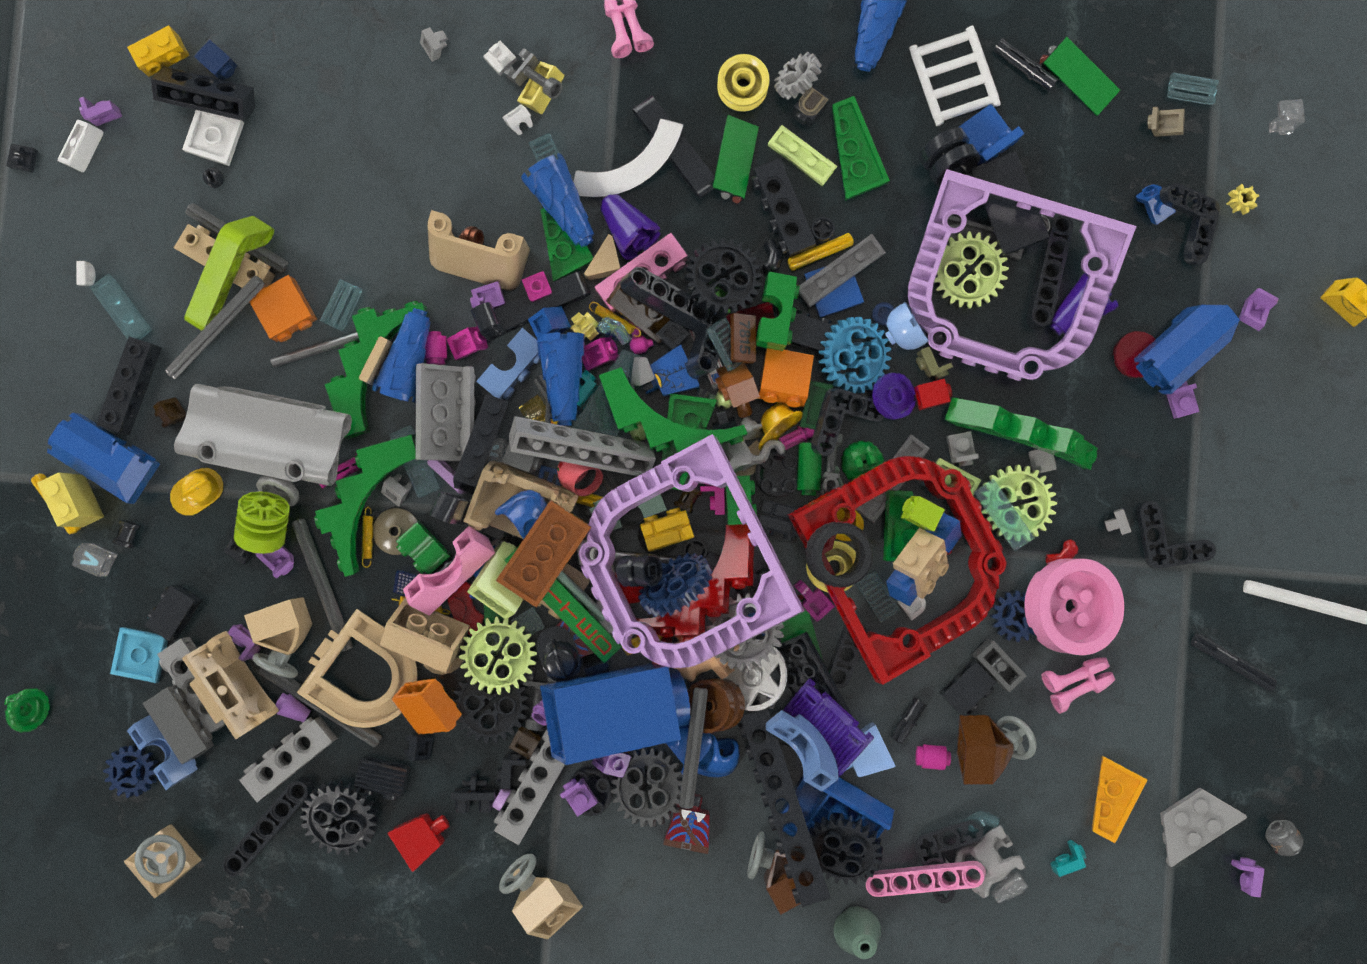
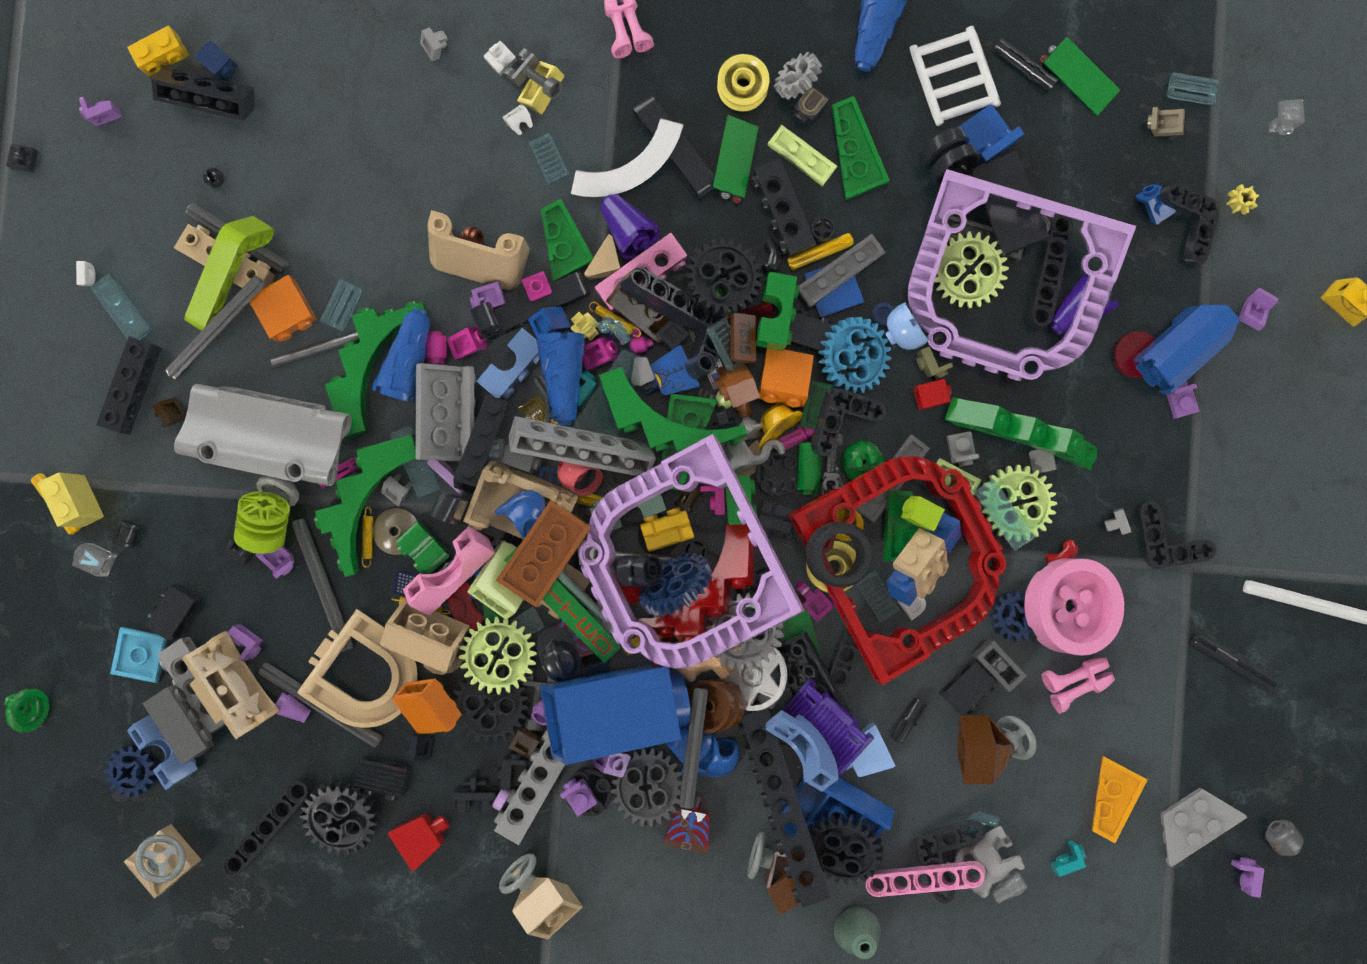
(80, 146): white slope -> none
(102, 457): blue brick -> none
(196, 491): yellow piece -> none
(213, 137): white plate -> none
(261, 785): light grey brick -> none
(283, 631): tan piece -> none
(375, 360): tan tile -> none
(560, 198): blue cone -> none
(638, 434): yellowish green hinge -> none
(894, 396): dark purple tile -> none
(933, 757): dark pink brick -> none

